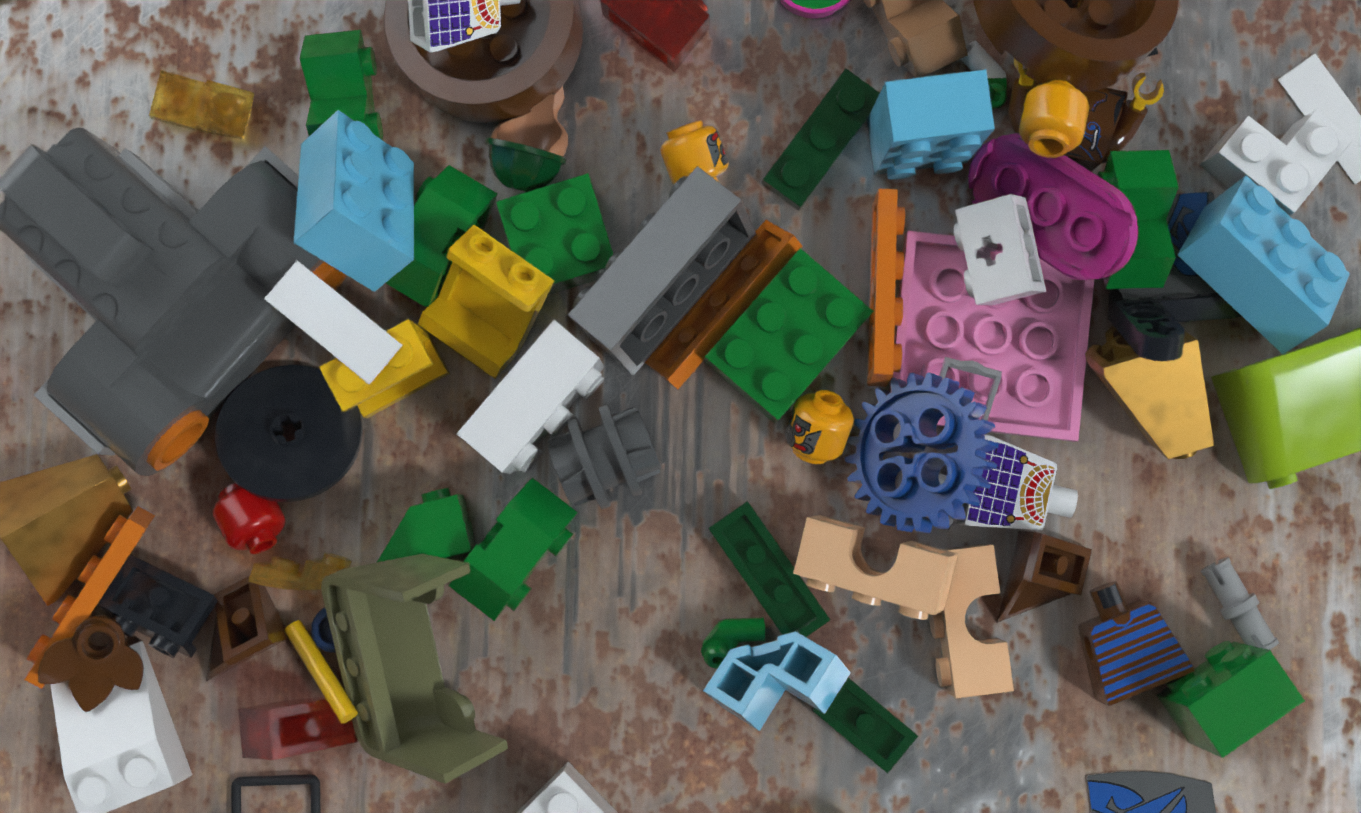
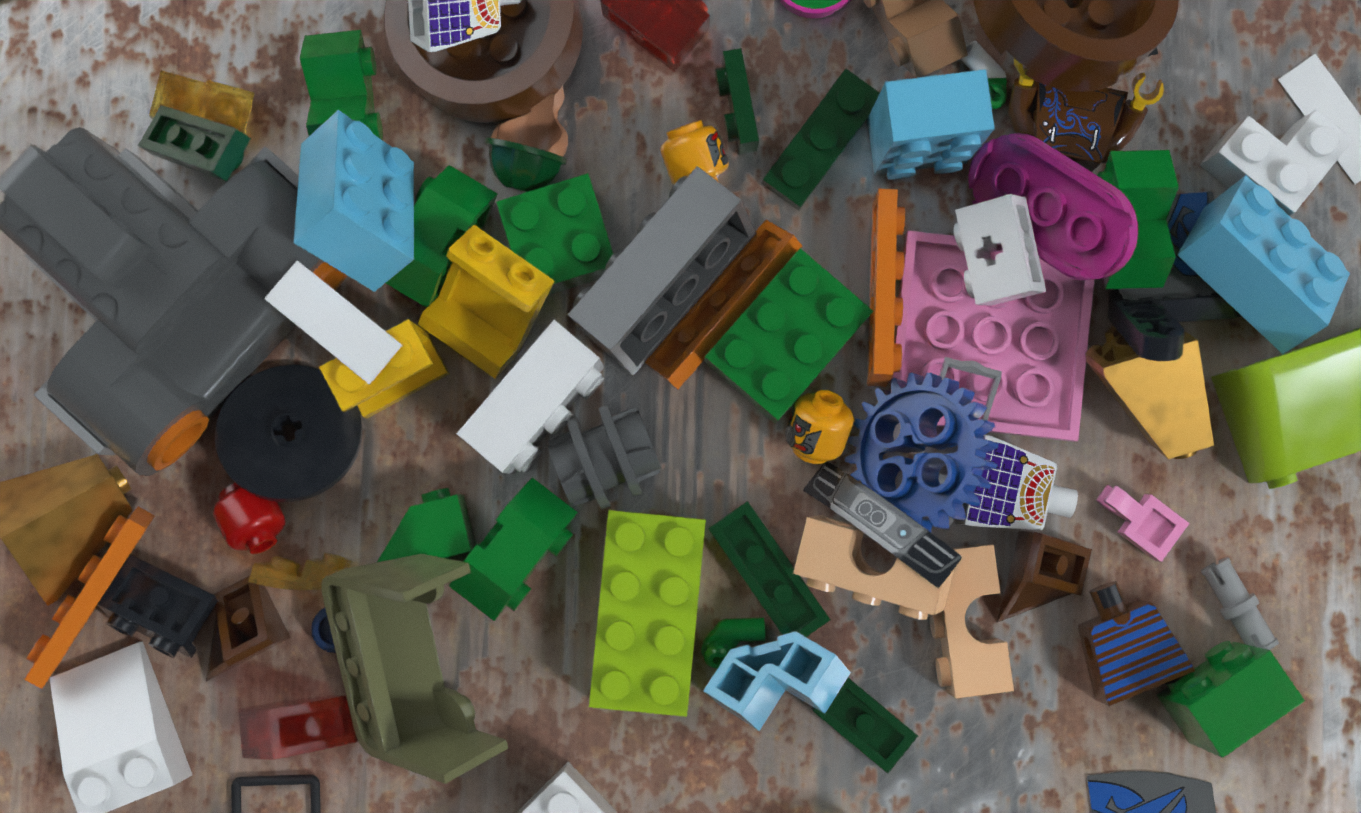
(92, 668): reddish brown plate -> none
(195, 142): none -> dark green plate
(320, 671): yellow piece -> none
(647, 613): none -> lime brick
(733, 83): none -> dark green plate
(884, 523): none -> sticker
(1053, 118): light orange head -> none
(1147, 524): none -> bright pink plate

